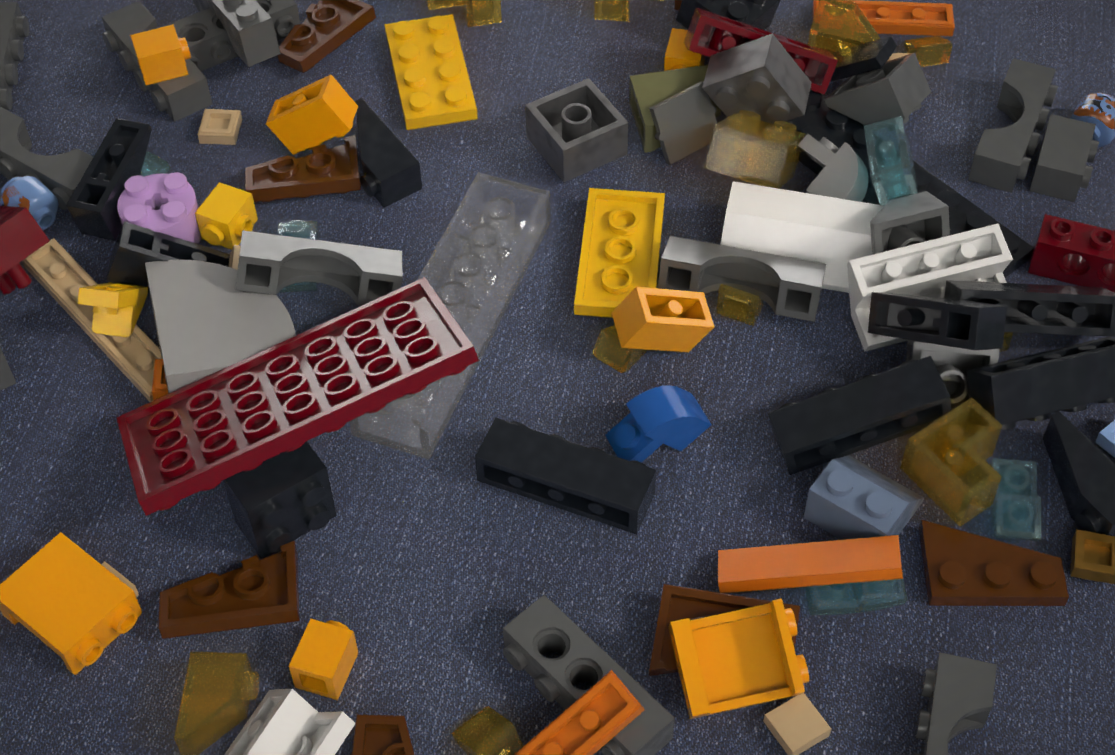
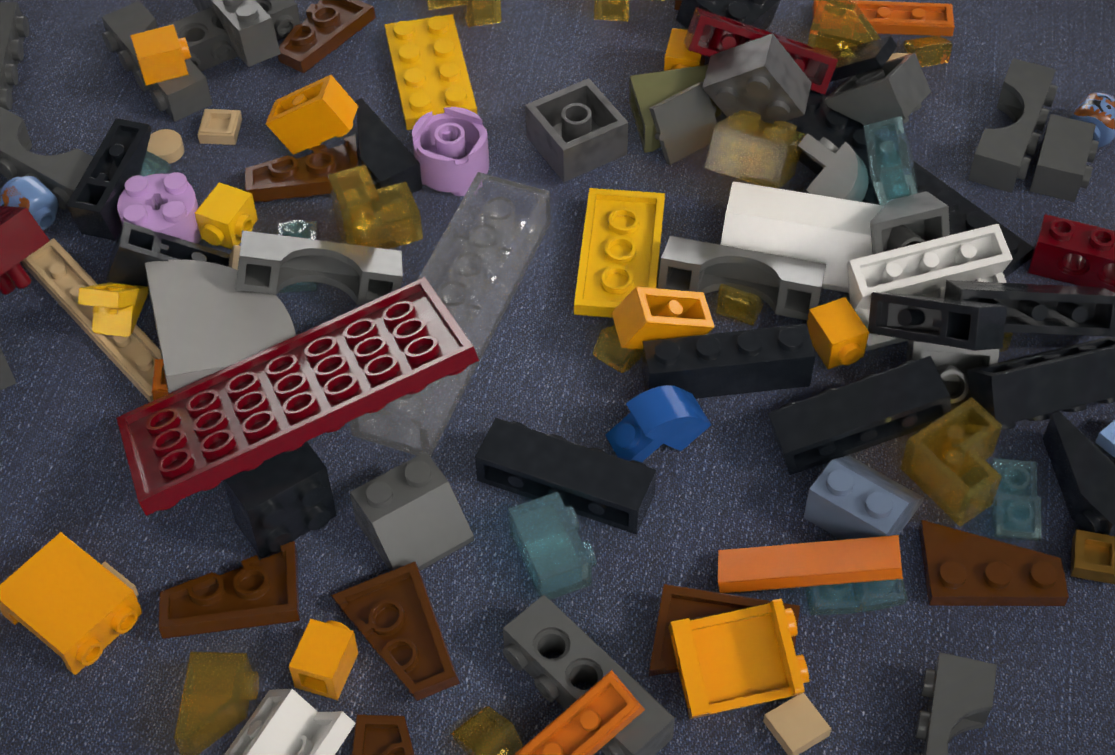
(166, 145): none -> tan tile
(373, 216): none -> clear yellow brick
(402, 628): none -> reddish brown wing
(411, 514): none -> dark grey slope
(450, 149): none -> lavender brick
(551, 546): none -> clear light blue brick
(731, 361): none -> black brick
(837, 333): none -> light orange brick

